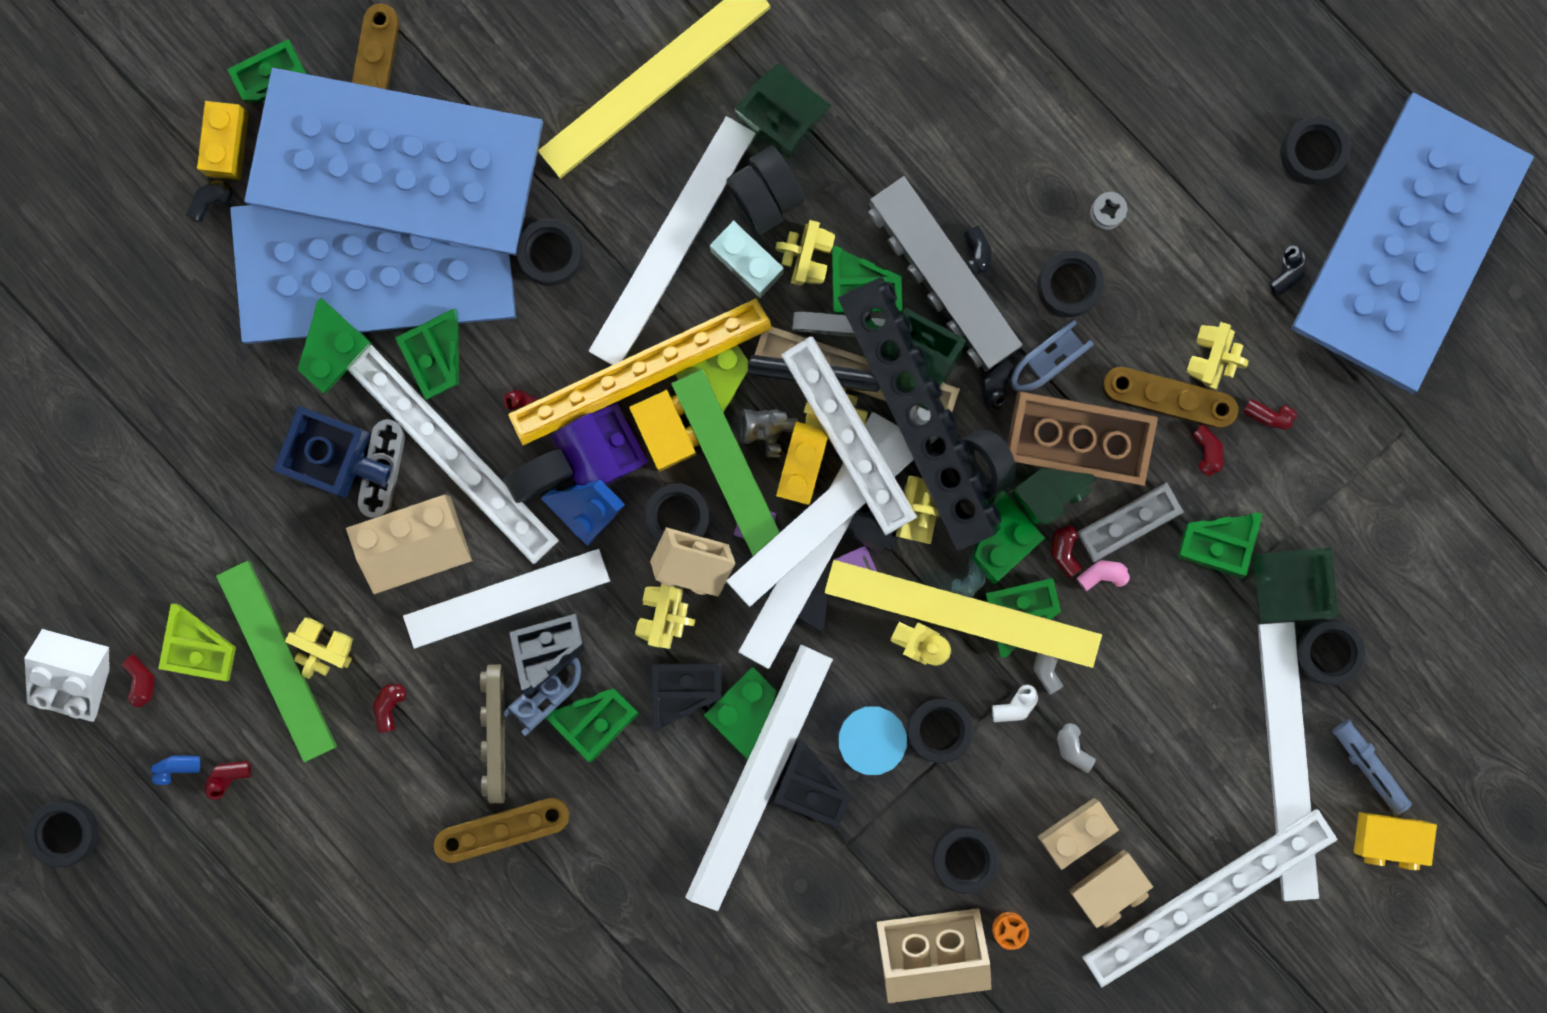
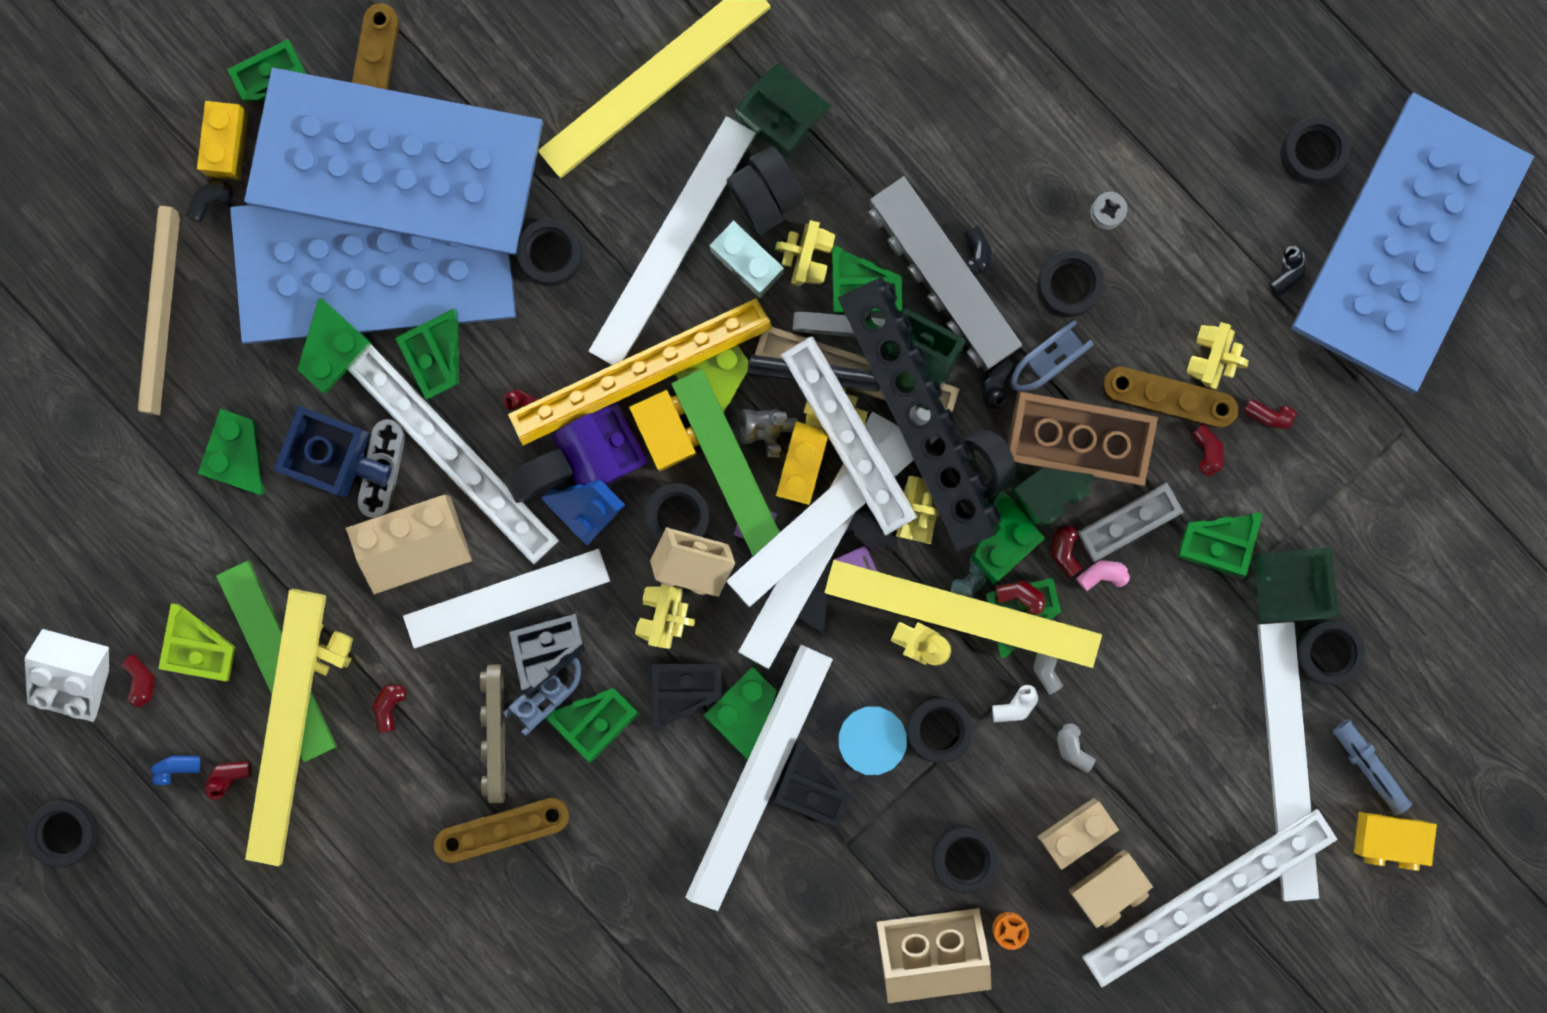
(159, 310): none -> tan tile
(233, 453): none -> green wing
(285, 727): none -> light yellow tile
(1025, 593): none -> dark red arm

